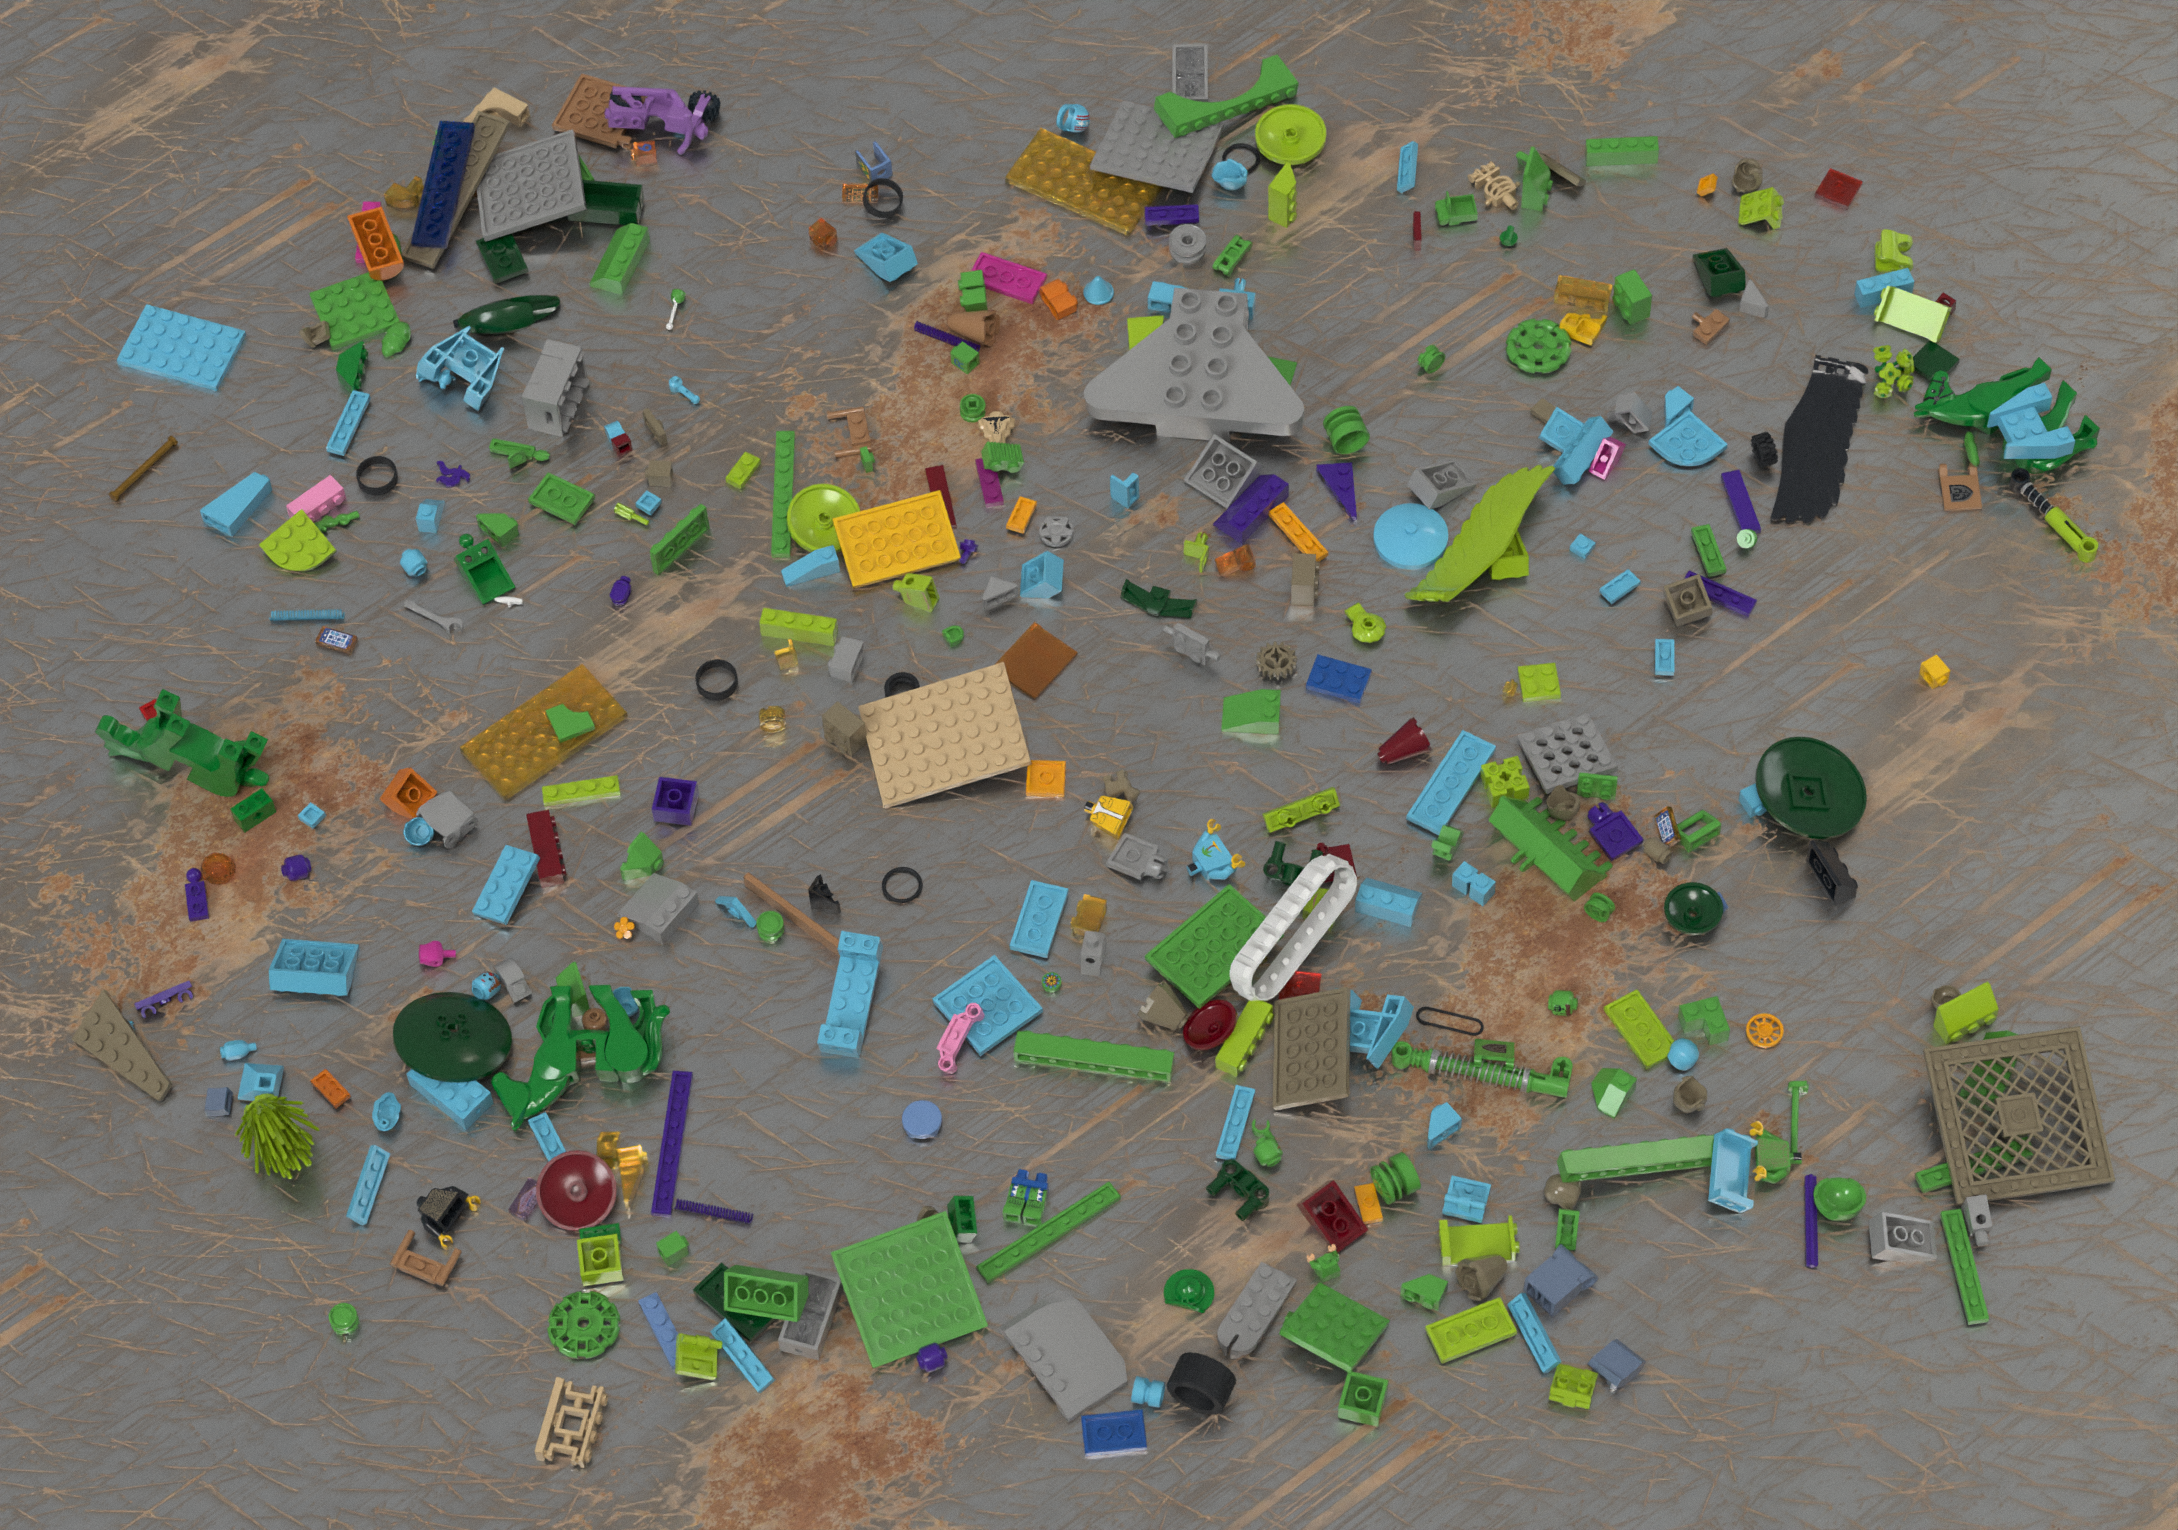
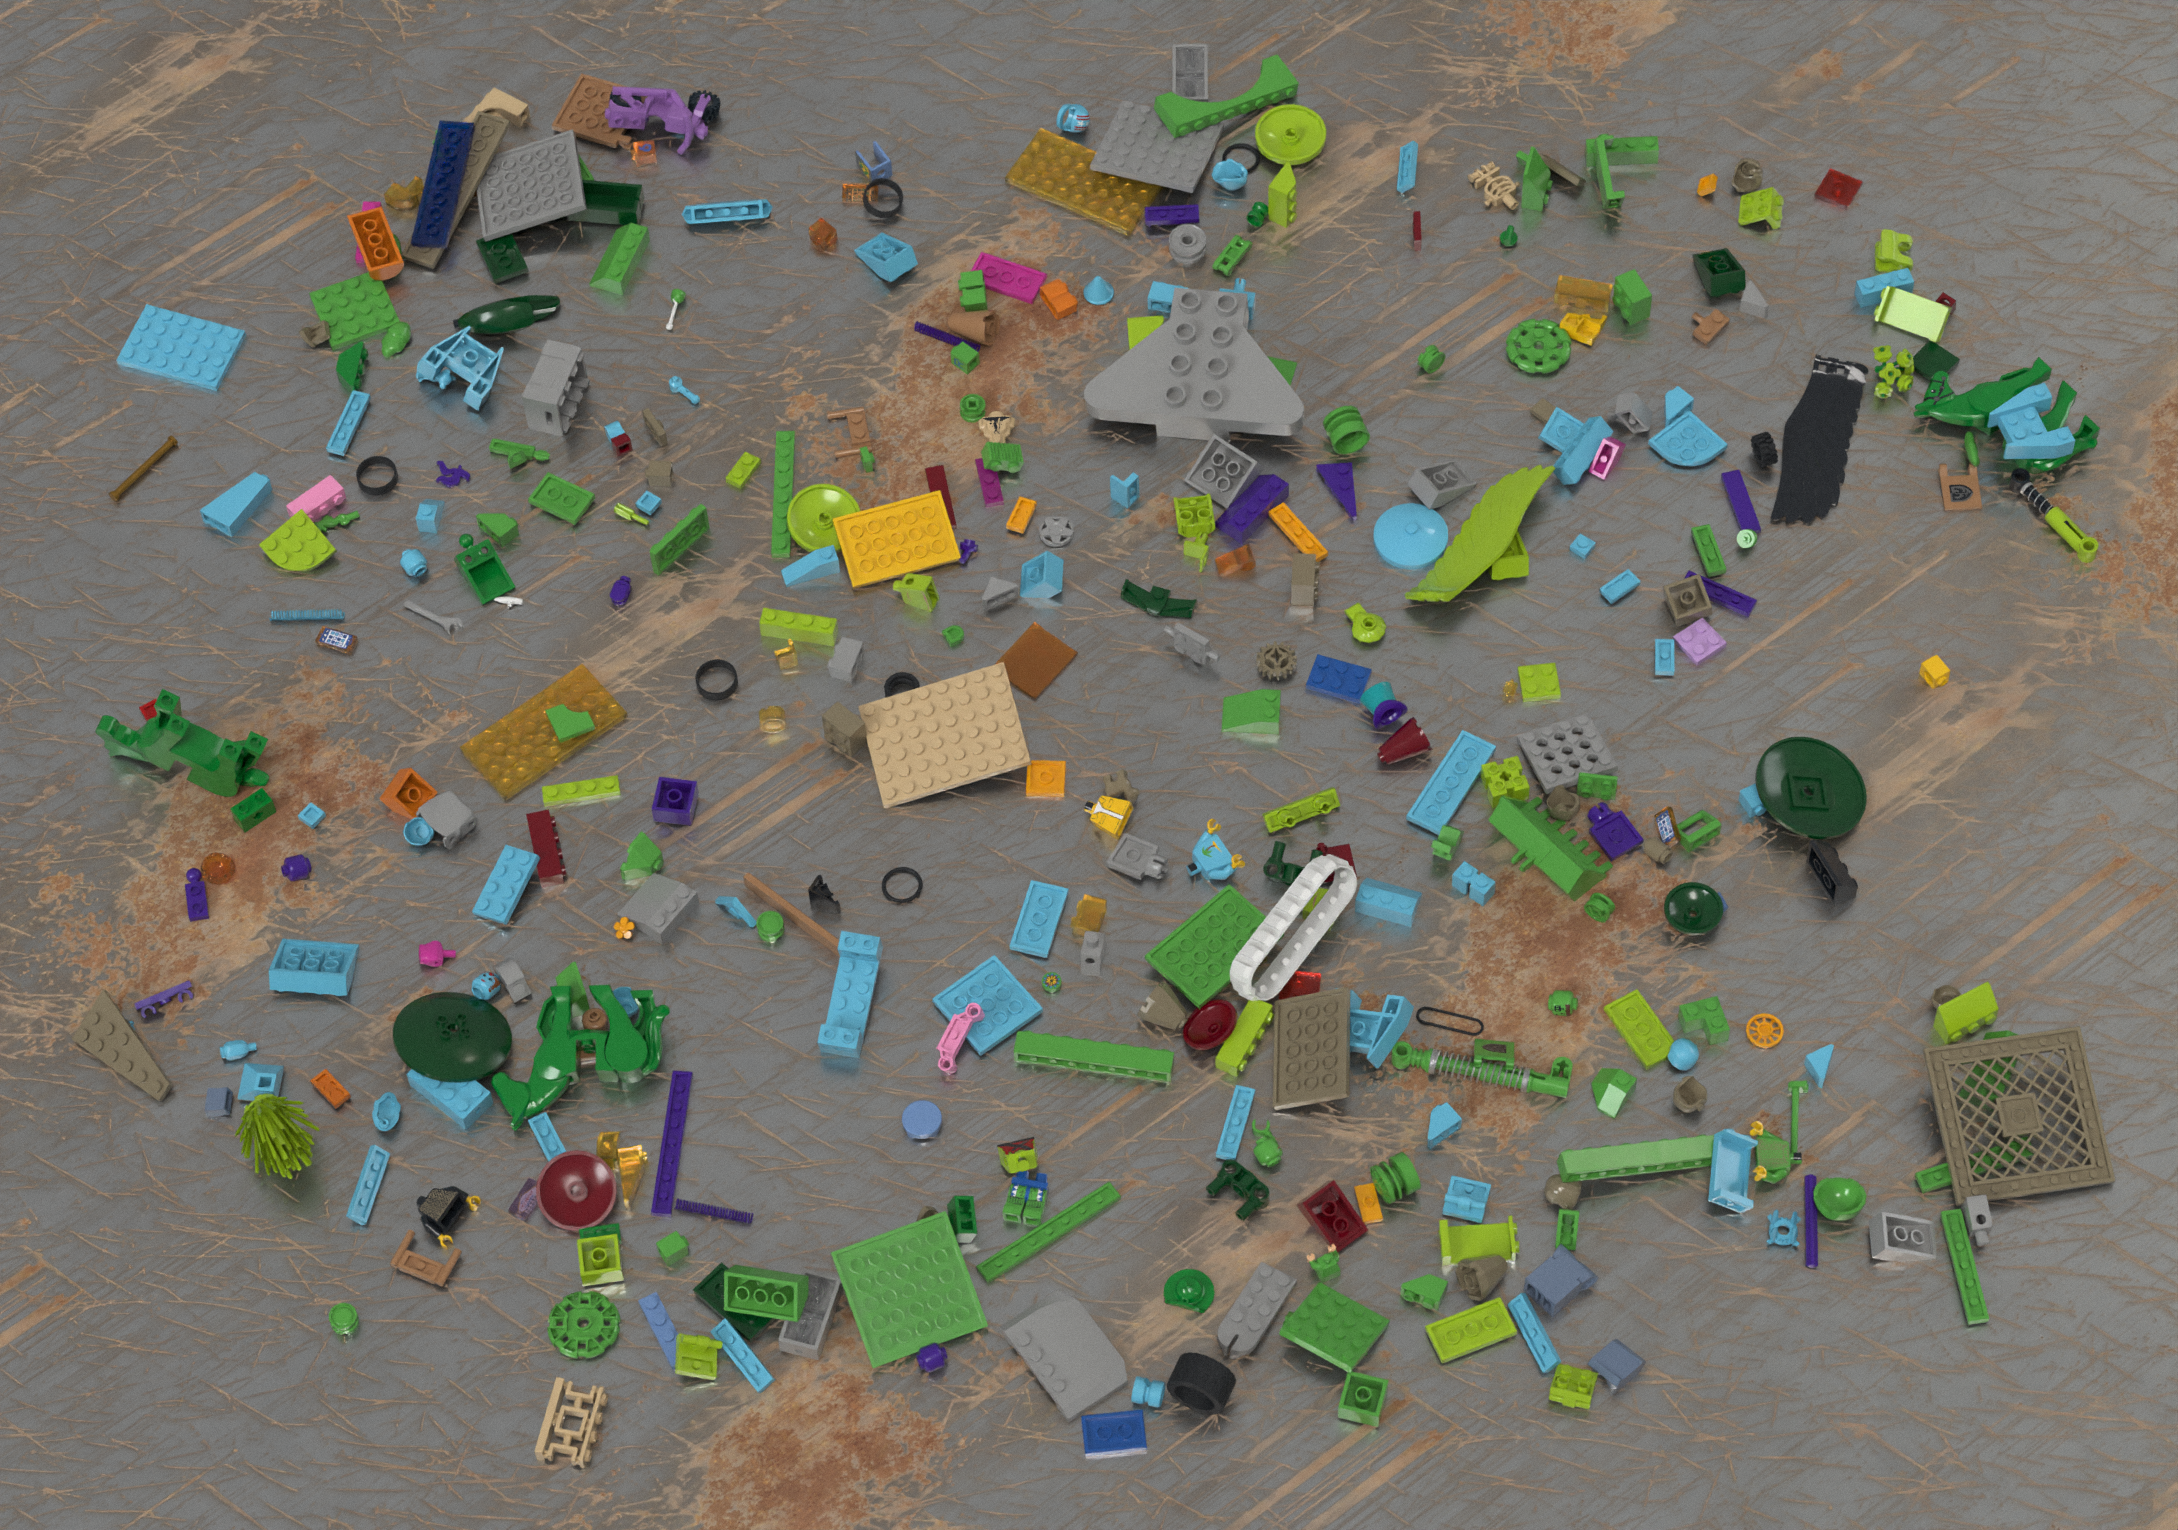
(727, 211): none -> medium azure brick
(1018, 1155): none -> lime torso
(1194, 515): none -> lime slope
(1257, 215): none -> green wheel
(1383, 704): none -> hat
(1456, 209): bright green piece -> none
(1609, 198): none -> bright green panel
(1699, 641): none -> lavender plate
(1791, 1224): none -> medium azure piece
(1818, 1063): none -> medium azure slope

